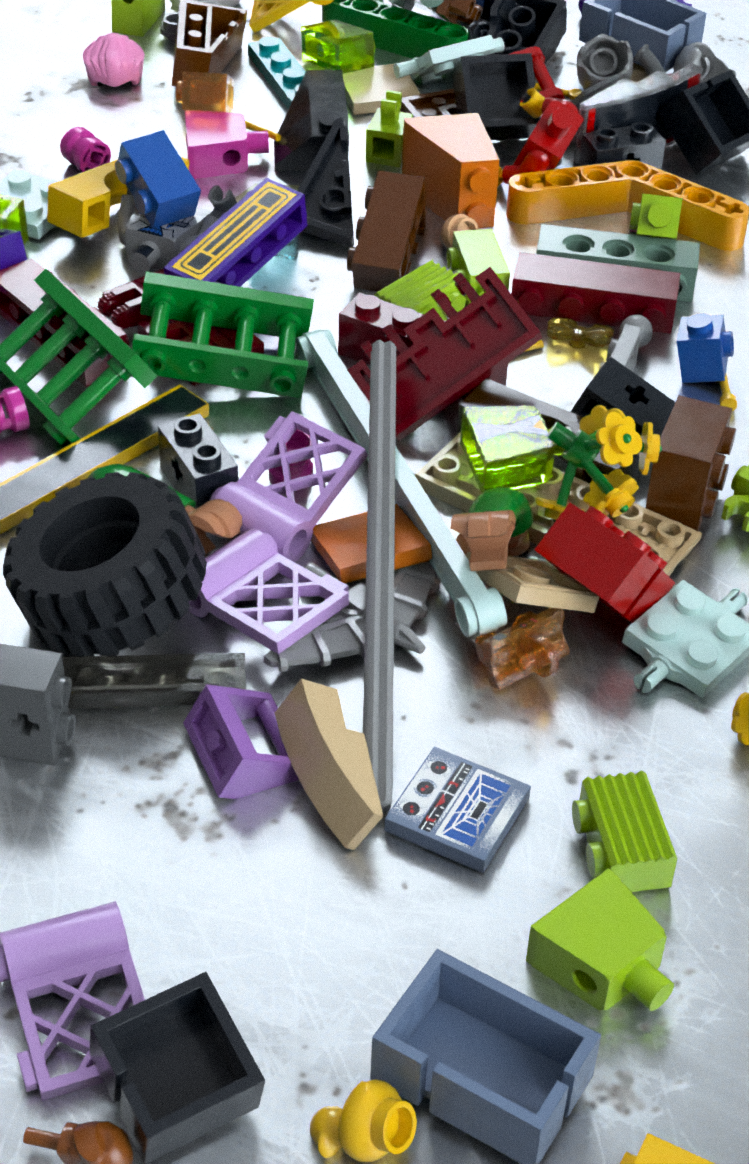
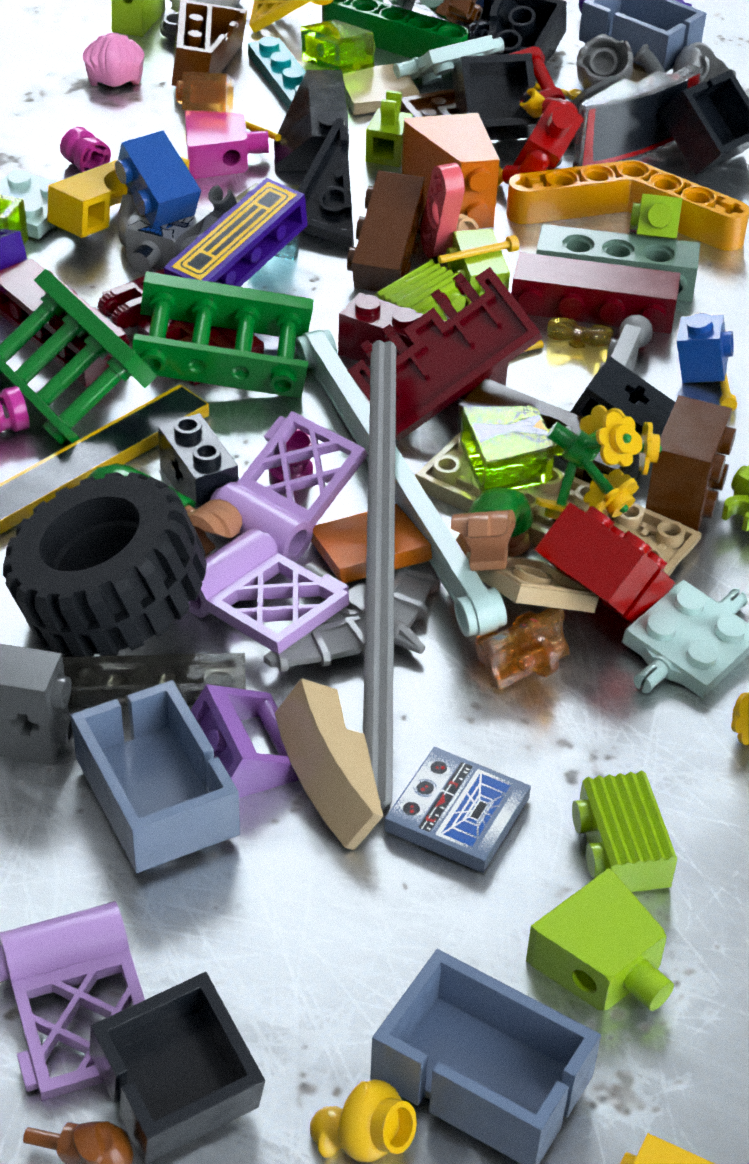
(163, 784): none -> sand blue piece
(442, 209): none -> coral beam
(511, 244): none -> yellow piece
(633, 142): black brick -> none

